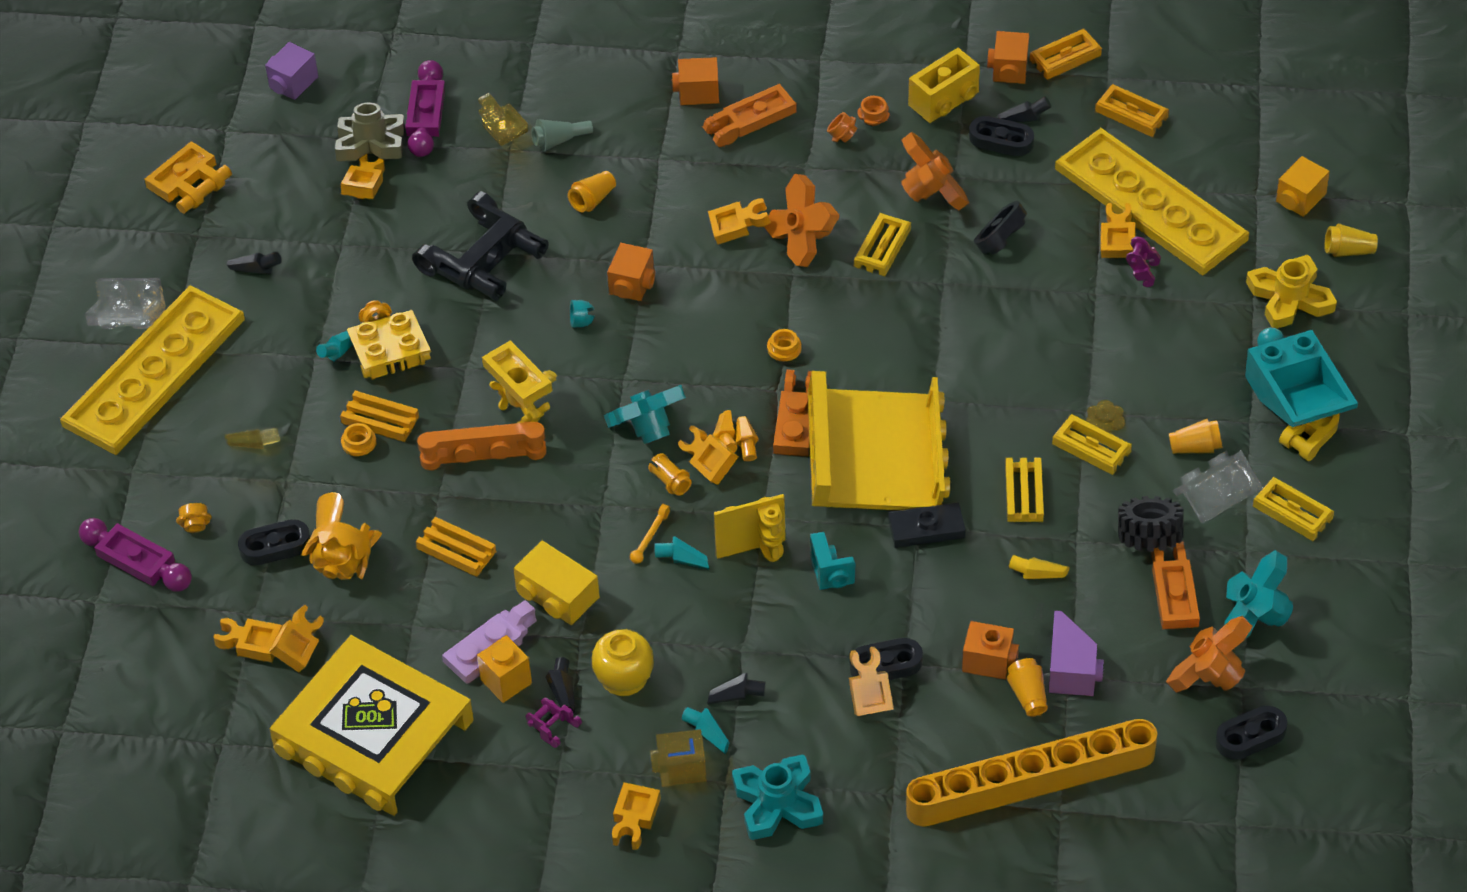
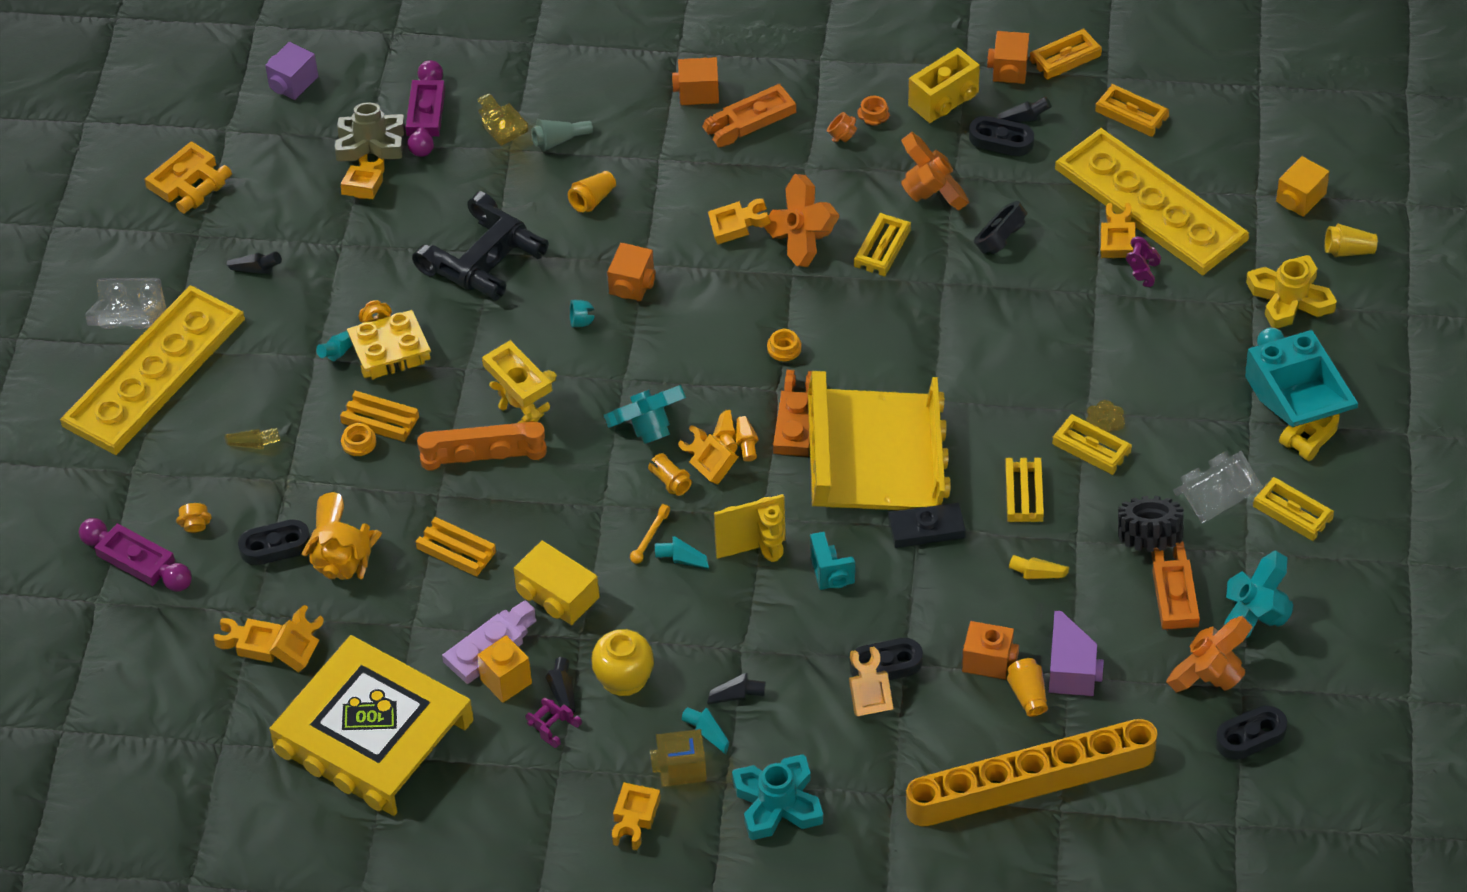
(1196, 438): light orange cone -> none

